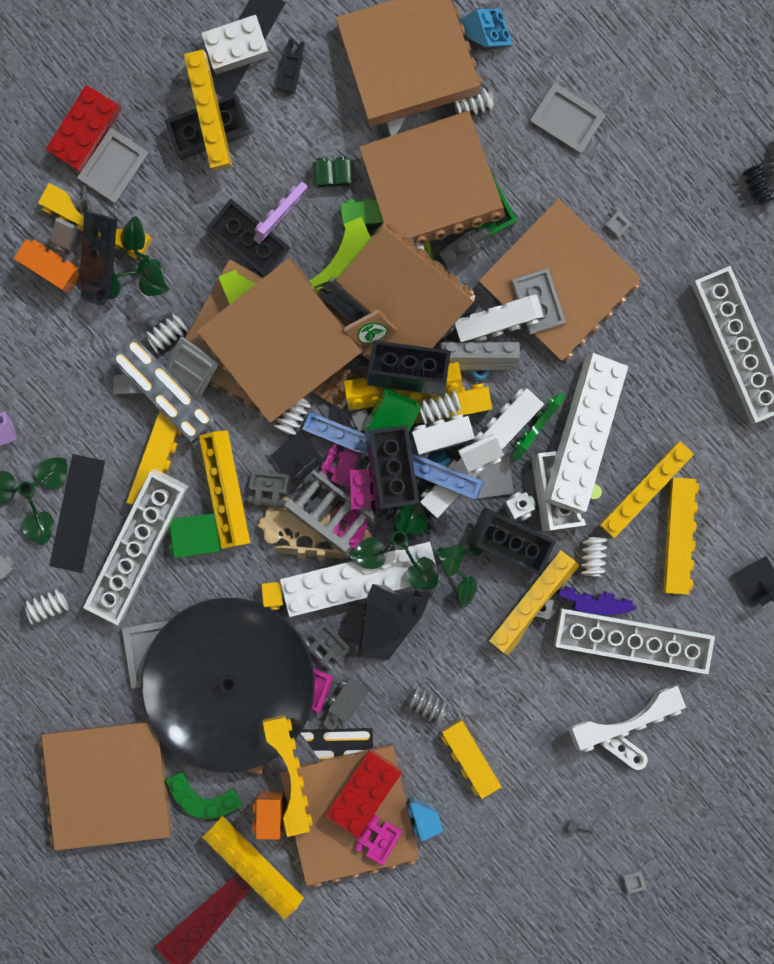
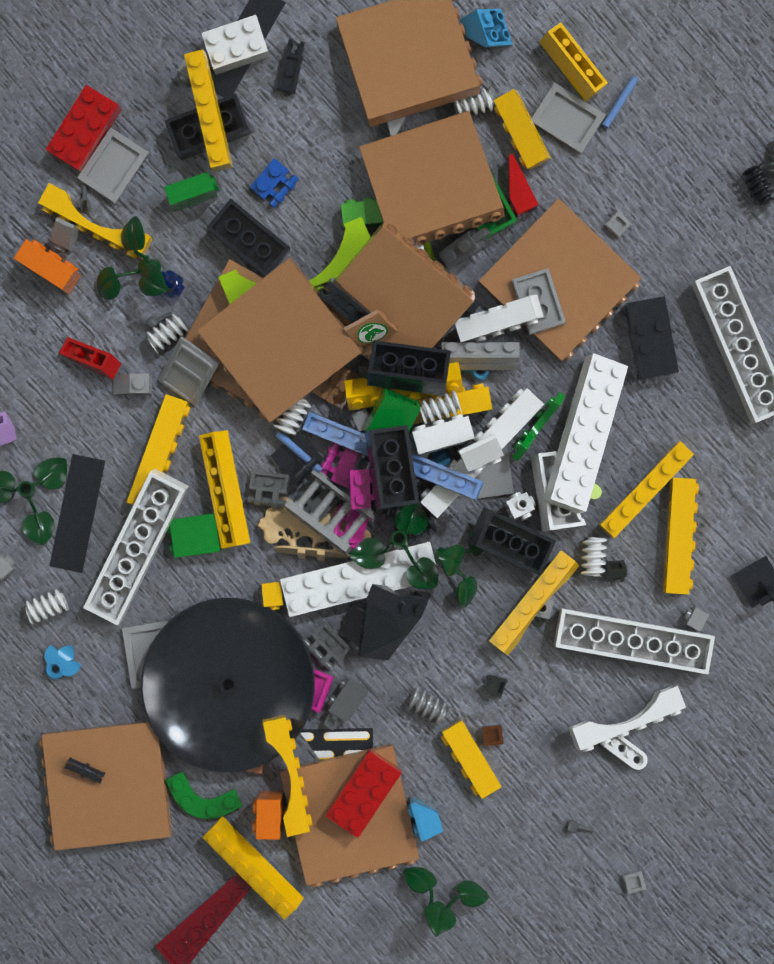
(63, 660): none -> dark azure plate
(85, 770): none -> black pin
(90, 358): none -> red slope
(96, 271): black hinge -> none
(162, 389): sticker -> none
(174, 283): none -> clear blue head
(192, 191): none -> green brick
(269, 180): none -> blue plate
(276, 216): lavender plate -> none
(298, 451): none -> medium blue bar
(332, 173): dark green brick -> none
(384, 841): dark pink plate -> none
(438, 915): none -> dark green plant
(492, 735): none -> reddish brown plate
(496, 686): none -> pearl dark grey tile
(519, 192): none -> red slope
(522, 129): none -> yellow brick
(573, 62): none -> yellow brick
(604, 603): dark purple slope -> none
(616, 569): none -> pearl dark grey tile
(620, 101): none -> medium blue bar
(651, 338): none -> black brick
(695, 618): none -> light grey plate

